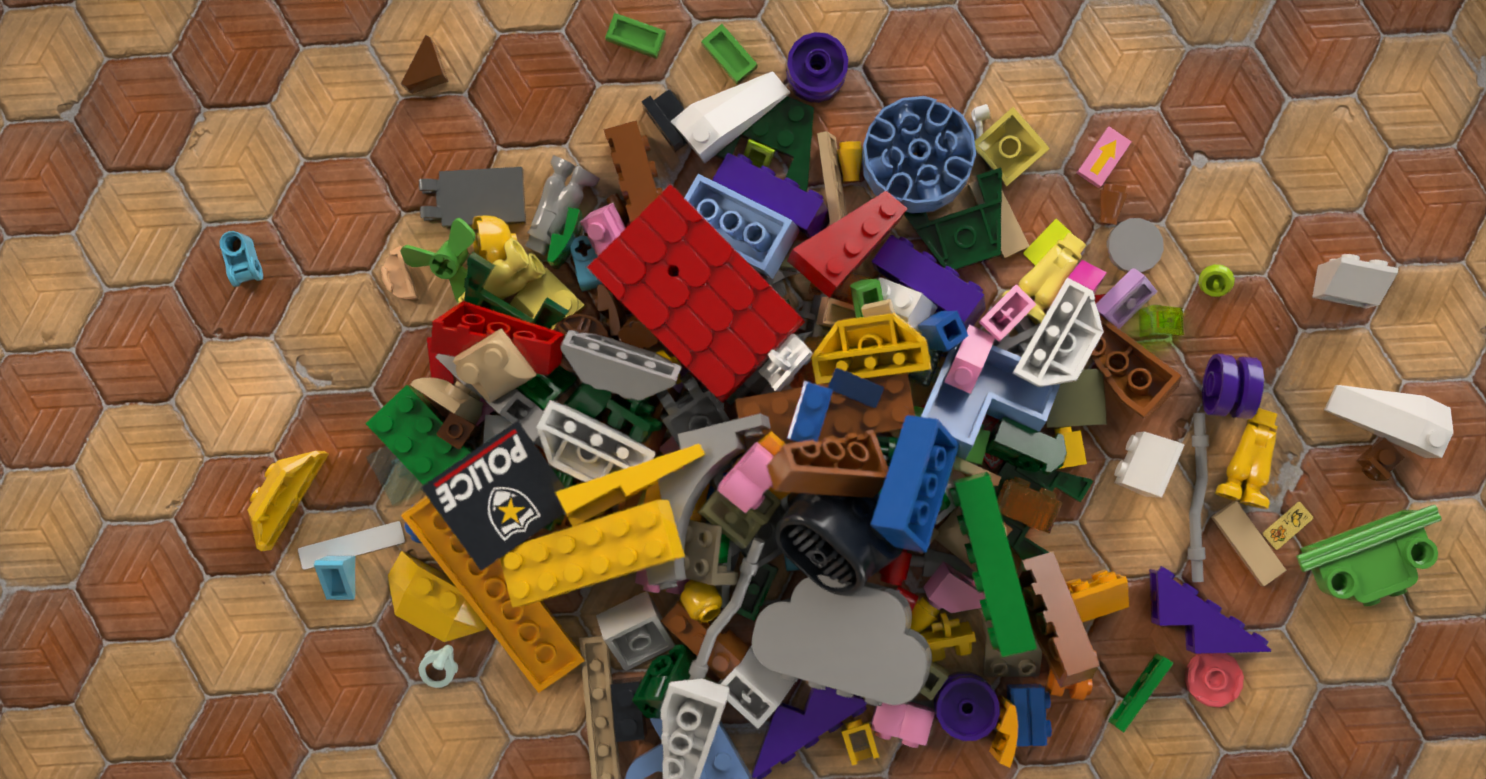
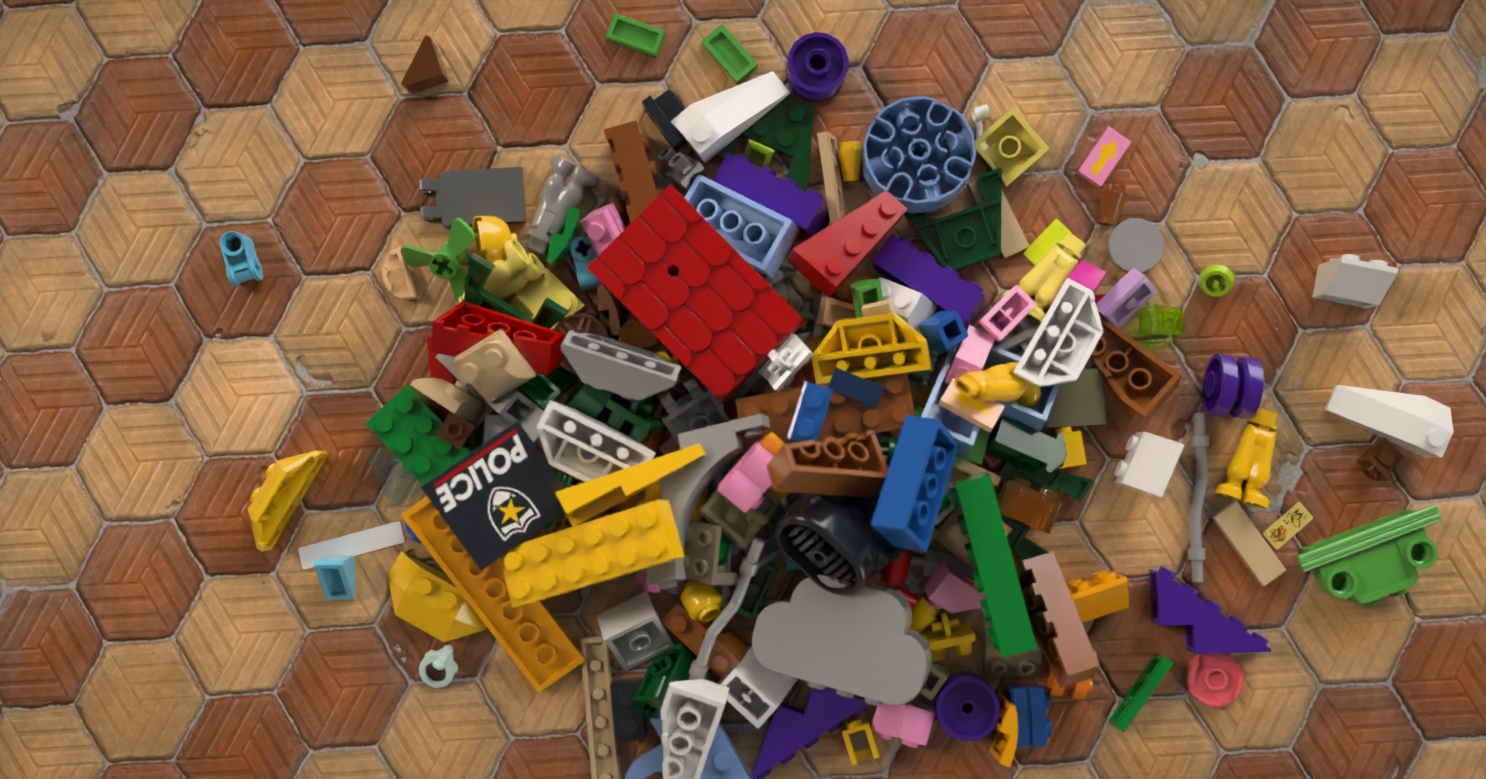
(679, 167): none -> dark grey hips
(978, 412): none -> light nougat tile
(998, 384): none -> yellow piece

